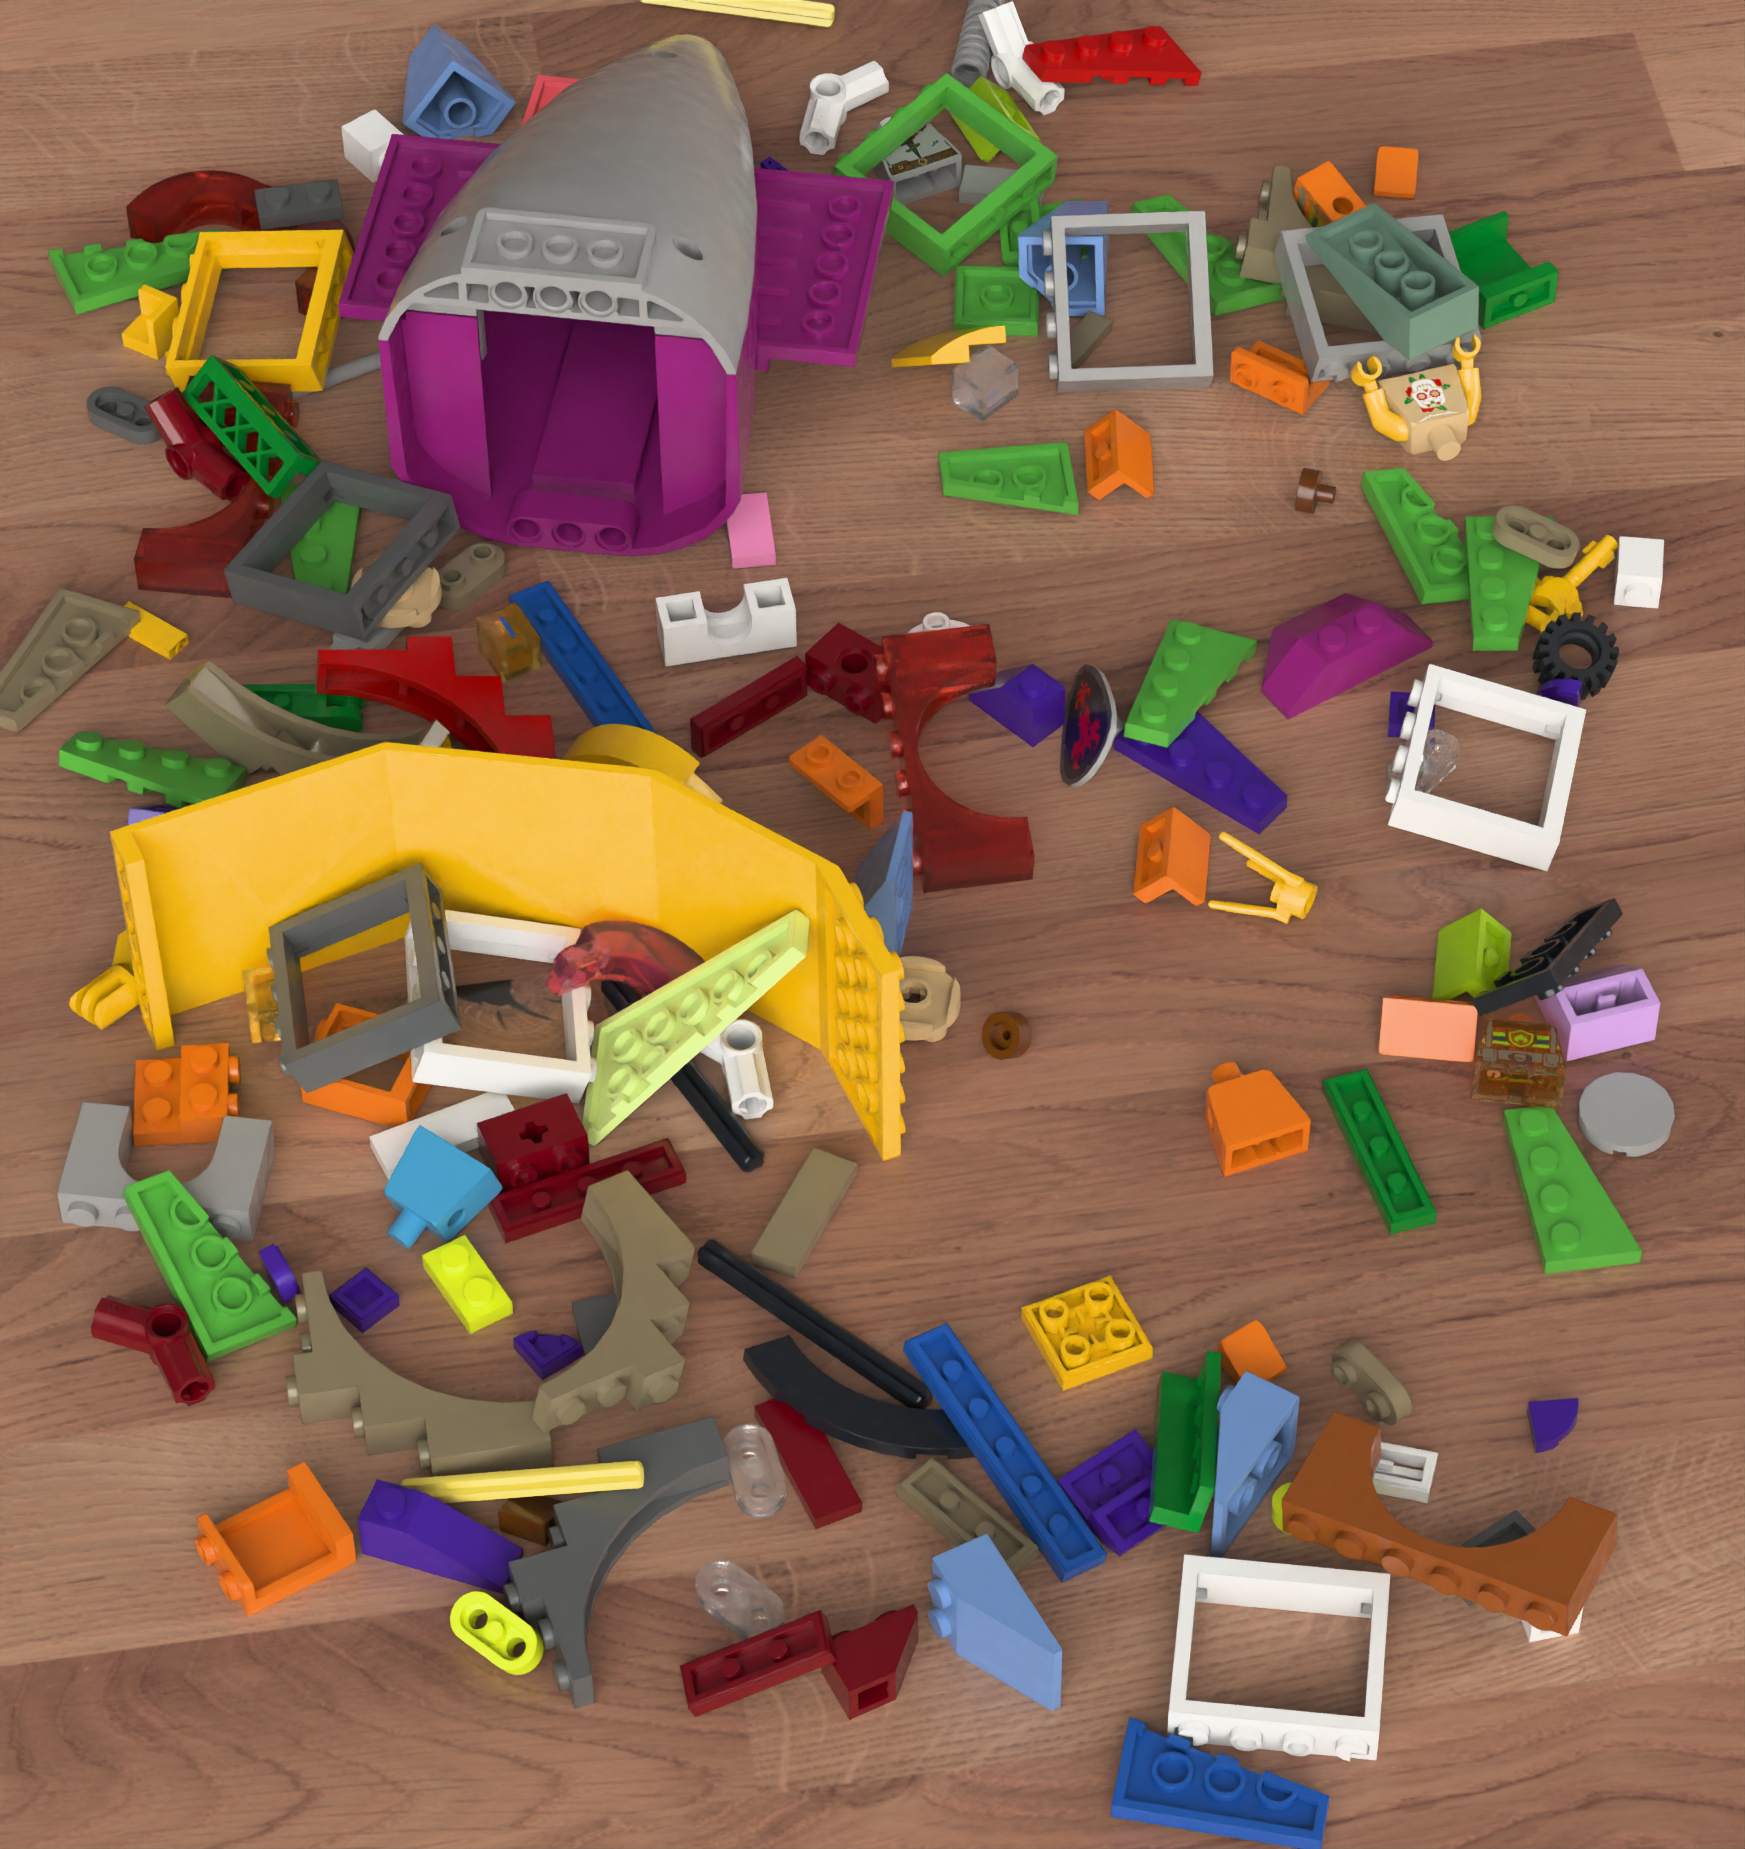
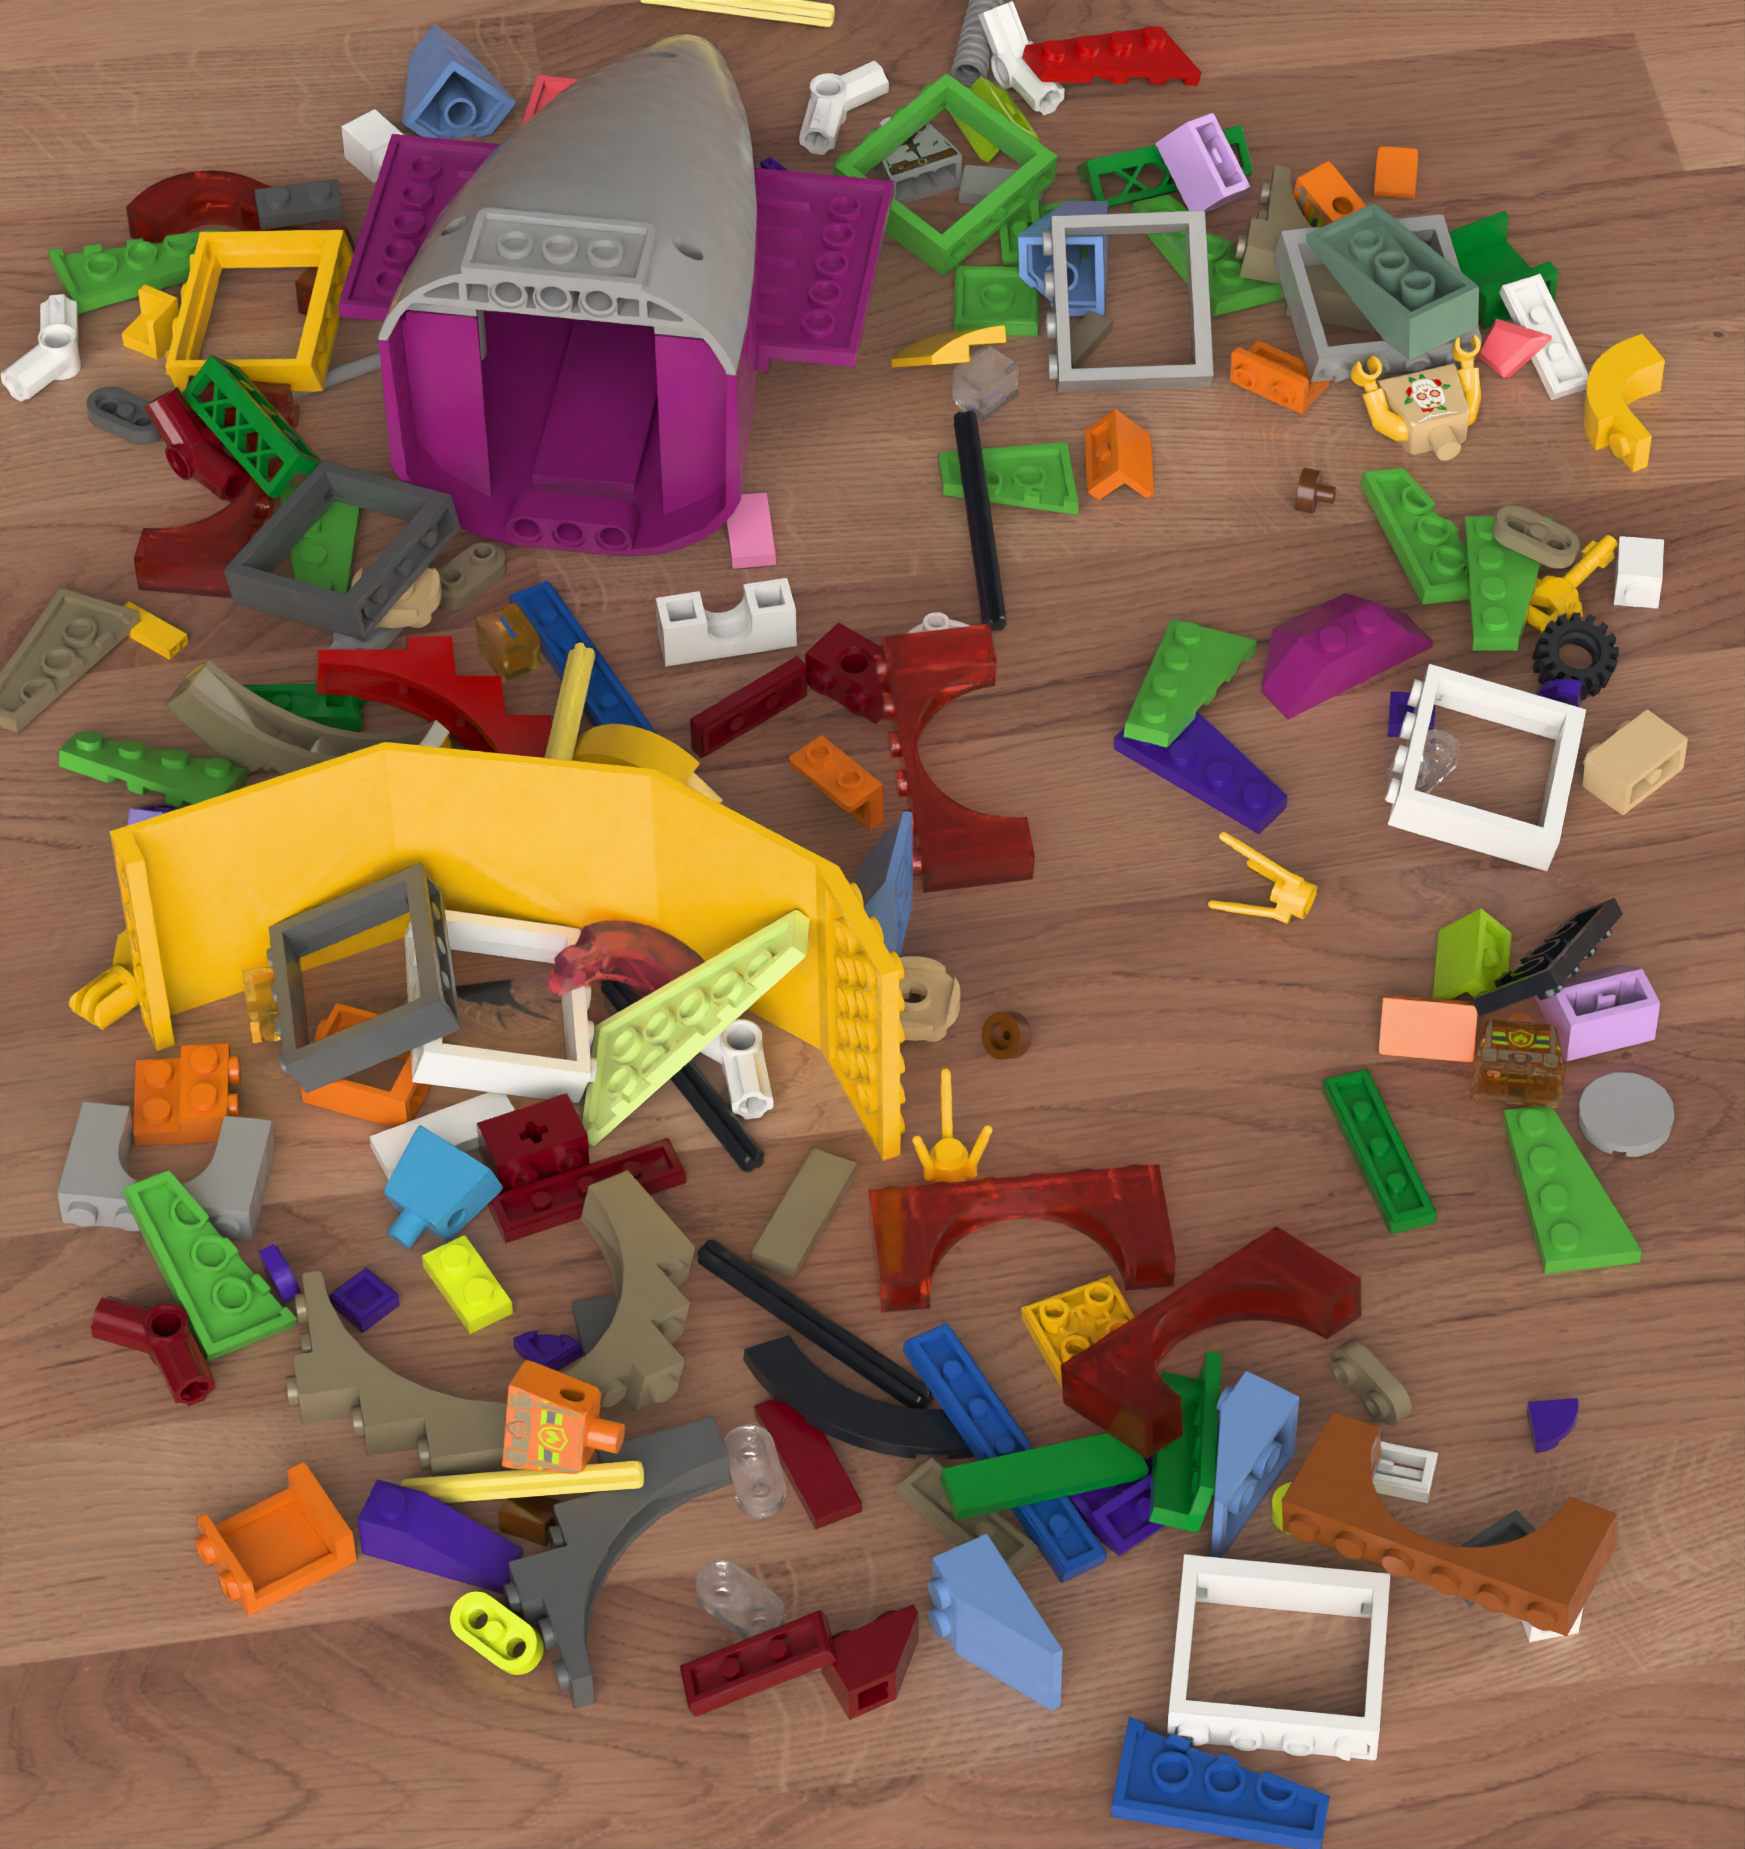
(54, 356): none -> white piece
(555, 1422): none -> orange torso
(570, 703): none -> light yellow axle
(949, 1157): none -> yellow plant
(979, 520): none -> black axle
(1024, 702): dark purple slope -> none
(1040, 1475): none -> green tile
(1088, 726): shield -> none
(1112, 1206): none -> clear red arch
(1145, 157): none -> green fence
(1172, 856): orange panel -> none
(1203, 165): none -> lavender slope
(1251, 1351): orange slope -> none
(1252, 1119): orange torso -> none
(1266, 1280): none -> clear red arch
(1510, 346): none -> coral piece
(1559, 359): none -> white tile
(1615, 380): none -> yellow arch
(1634, 761): none -> tan brick

